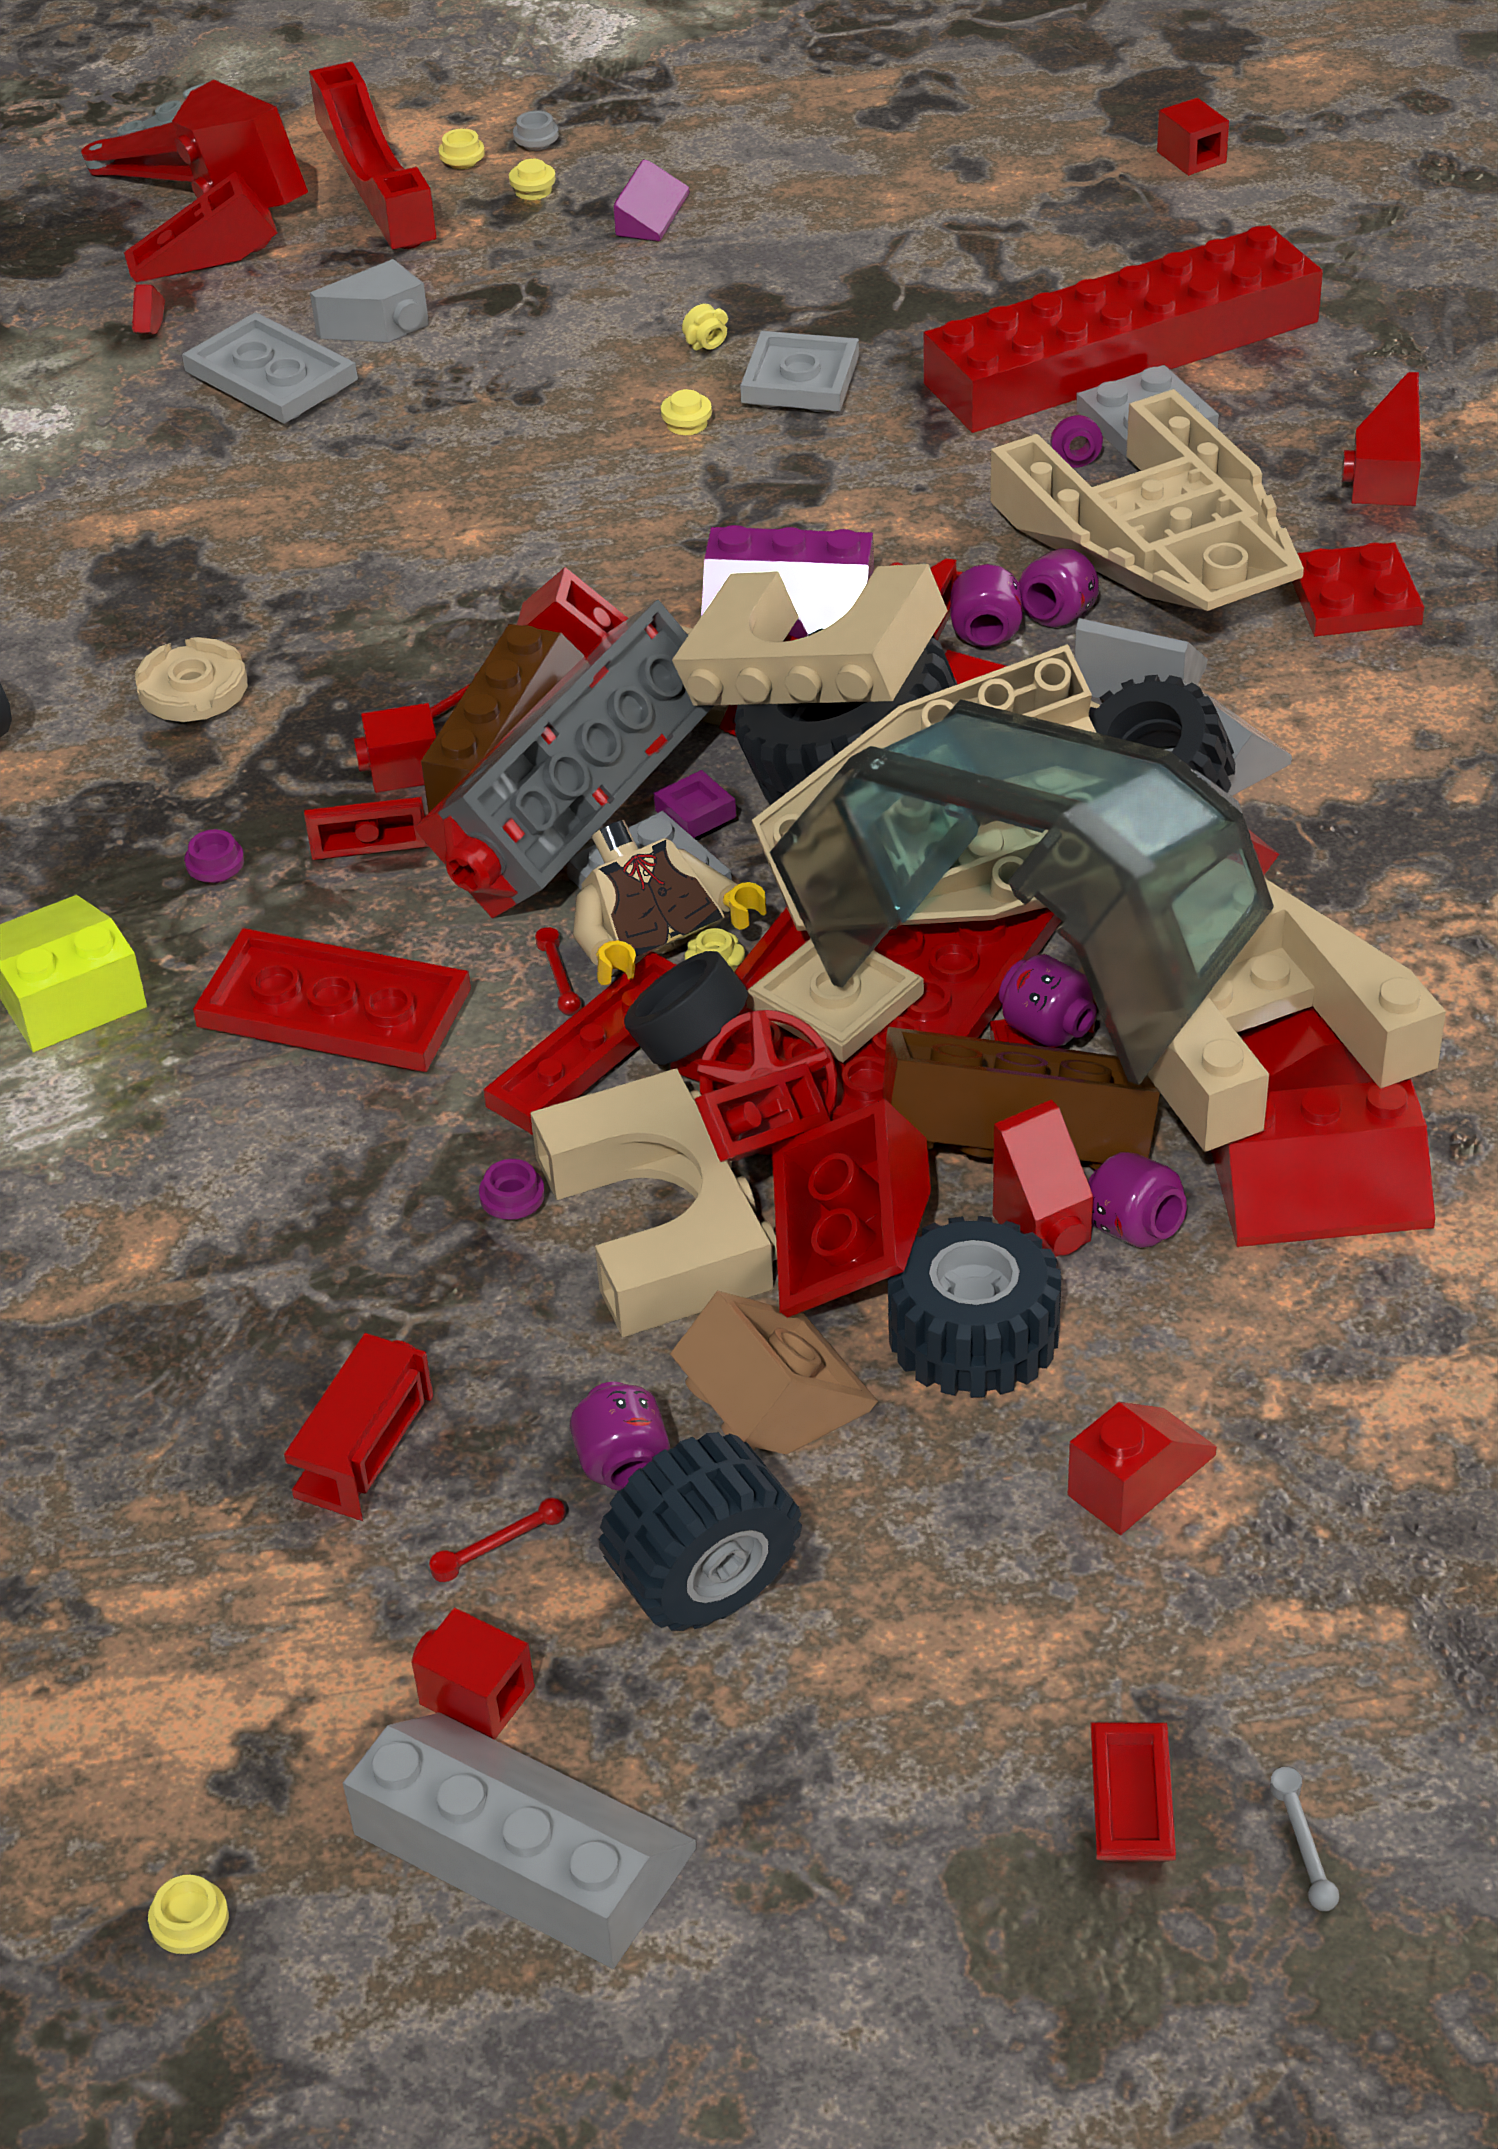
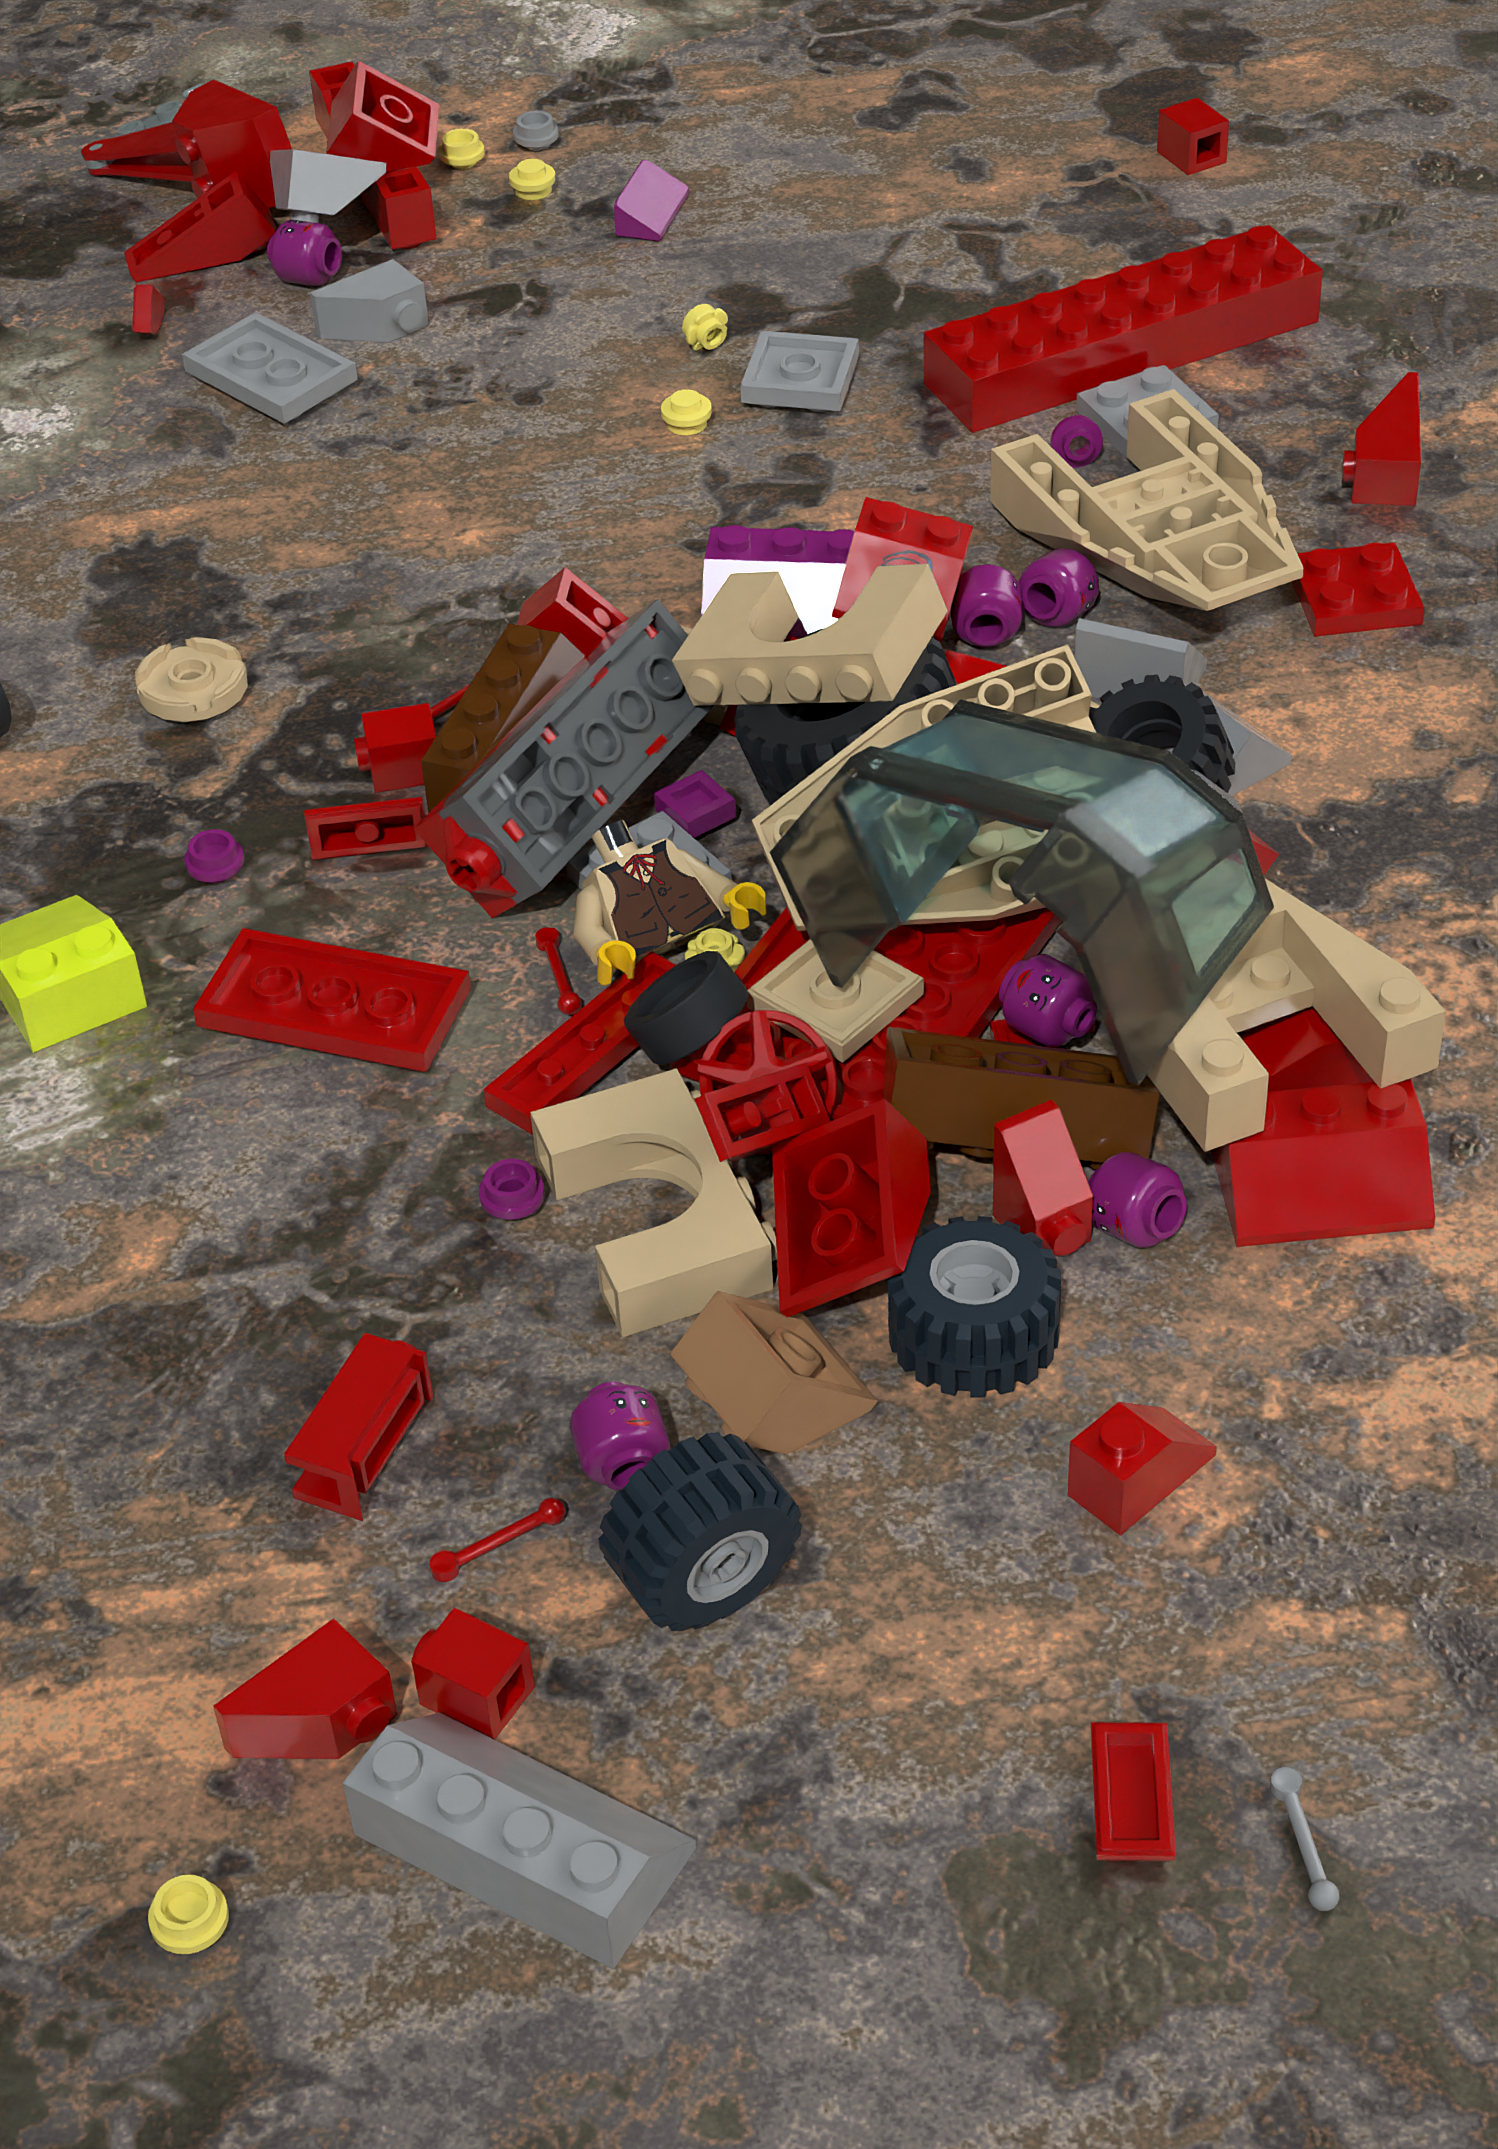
(304, 252): none -> magenta head
(309, 1701): none -> red slope
(319, 182): none -> light grey slope
(382, 121): none -> red slope
(903, 536): none -> red slope

